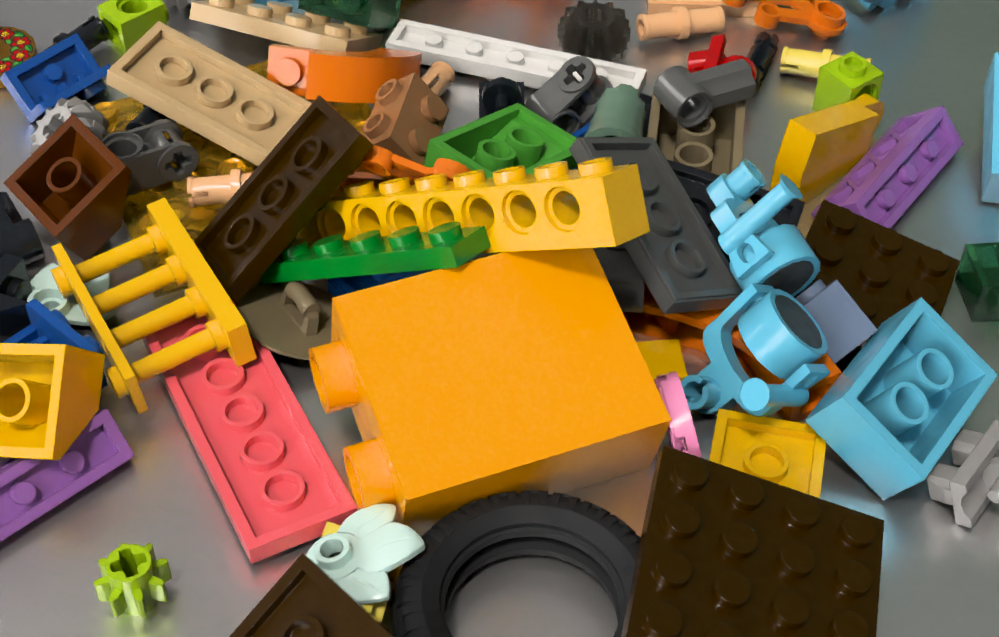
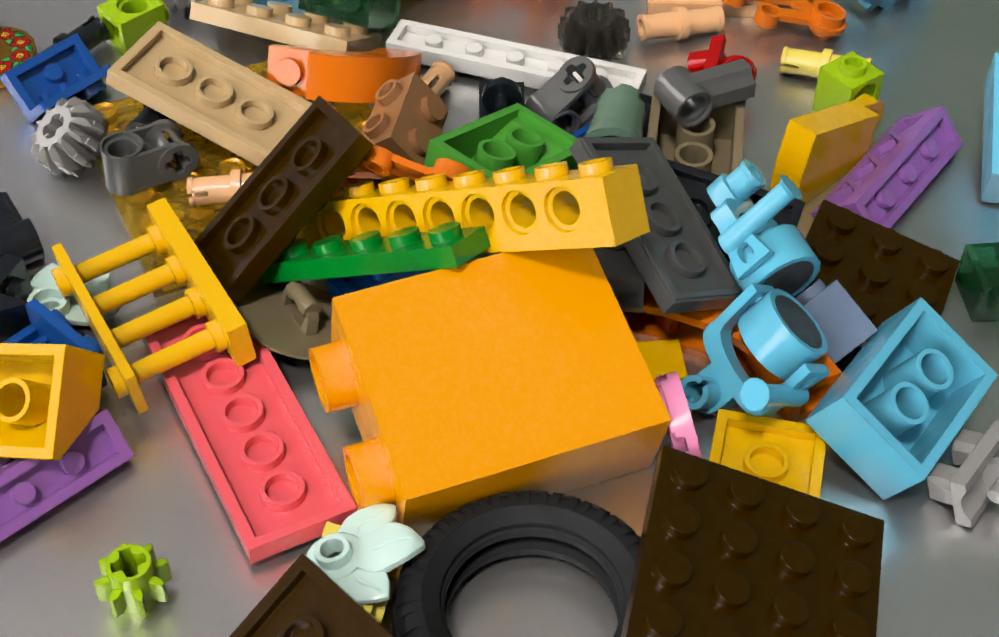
(74, 188): reddish brown slope -> none
(761, 55): black axle -> none

